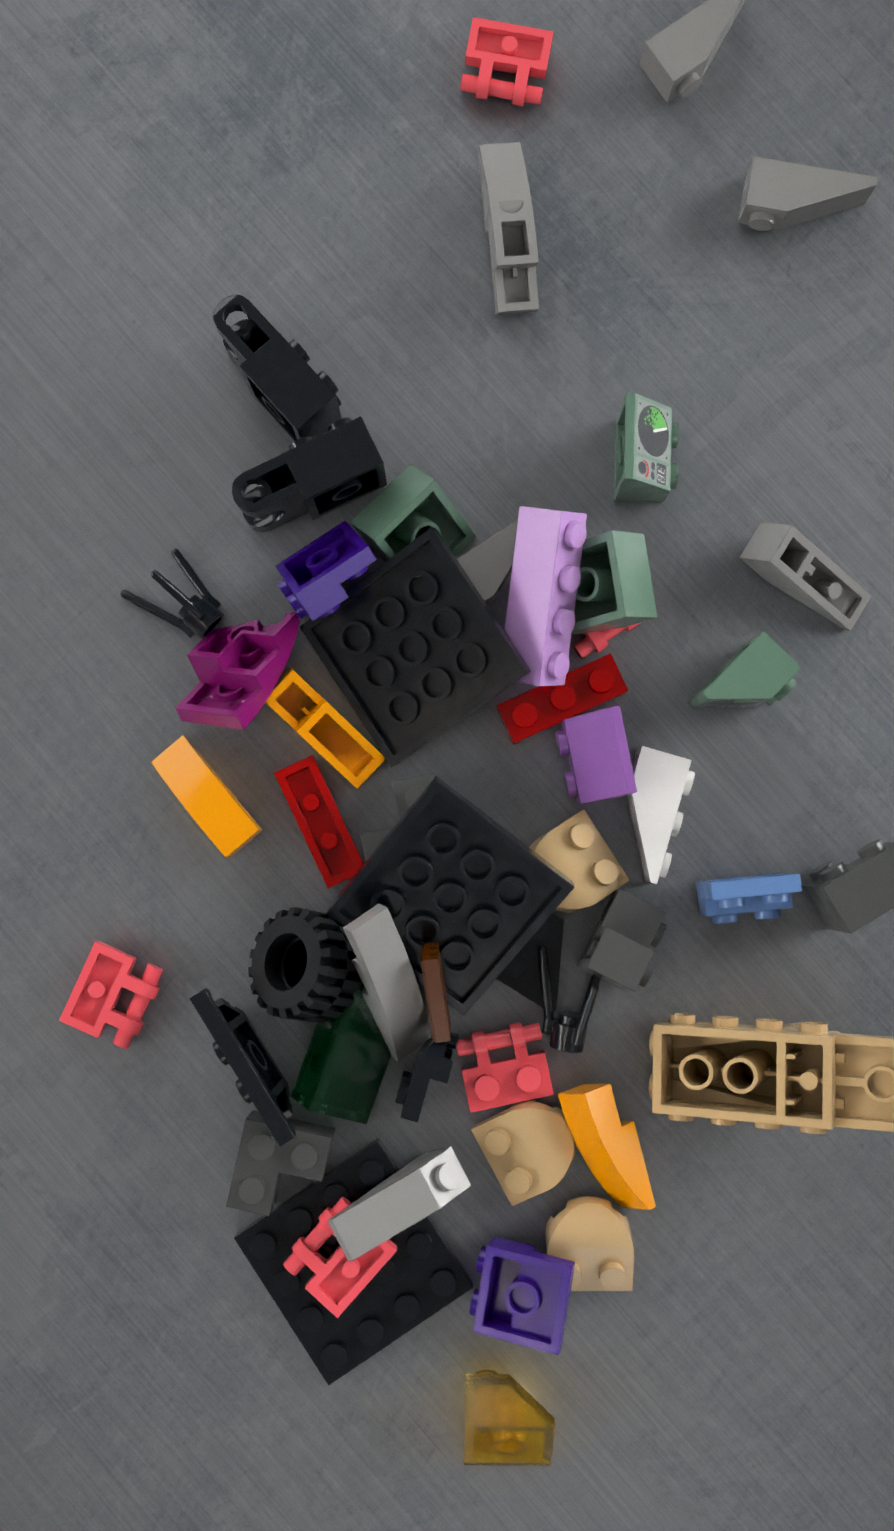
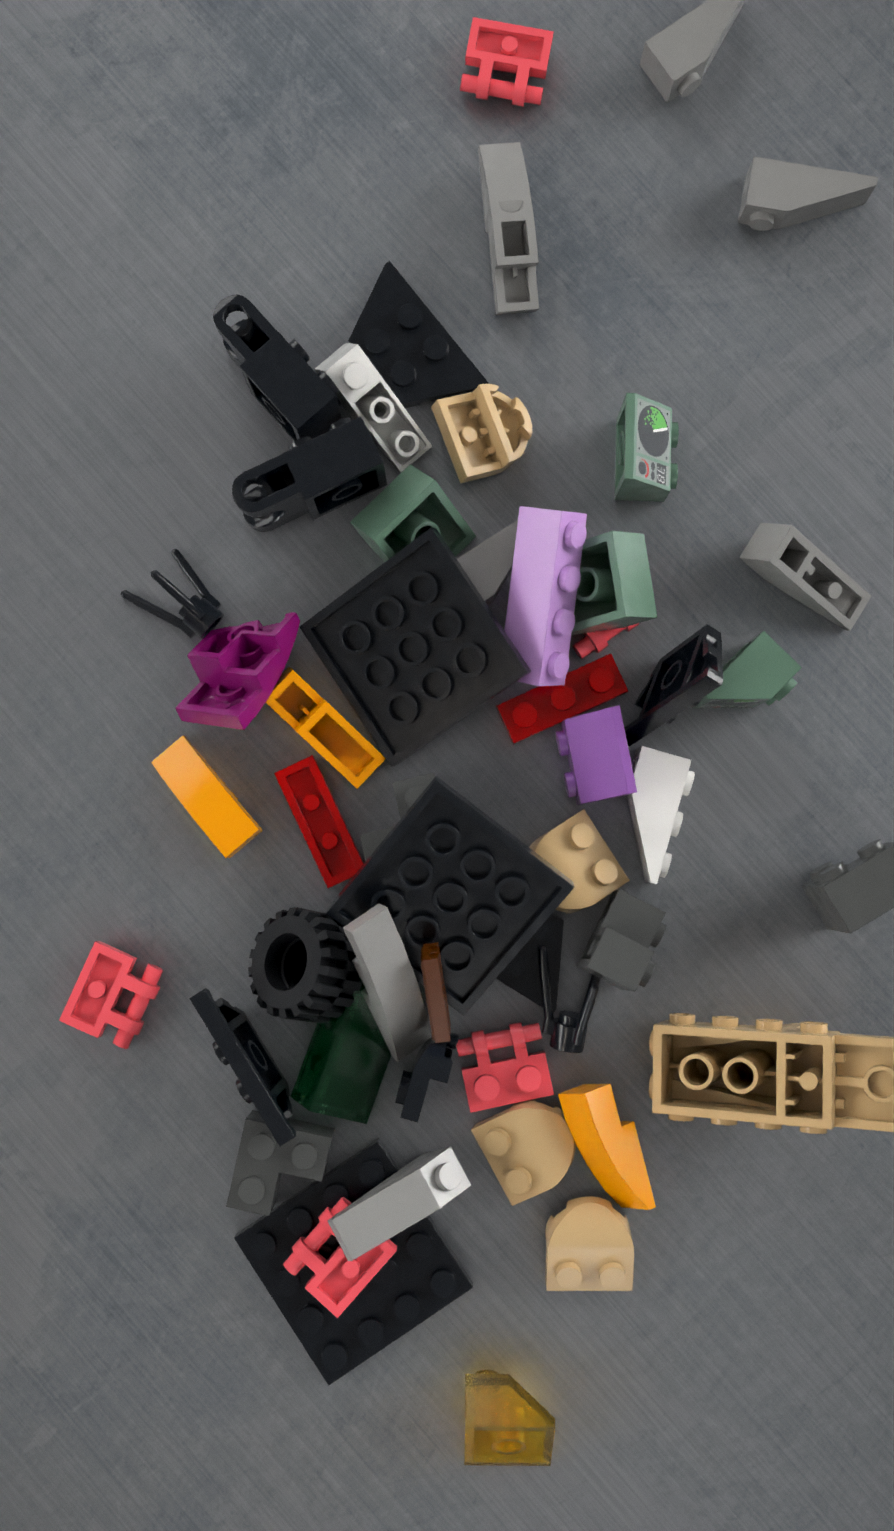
(316, 571): dark purple plate -> none
(369, 396): none -> white slope
(411, 344): none -> black wing
(483, 431): none -> tan slope
(522, 1295): dark purple plate -> none
(679, 682): none -> black wing
(755, 893): medium blue plate -> none

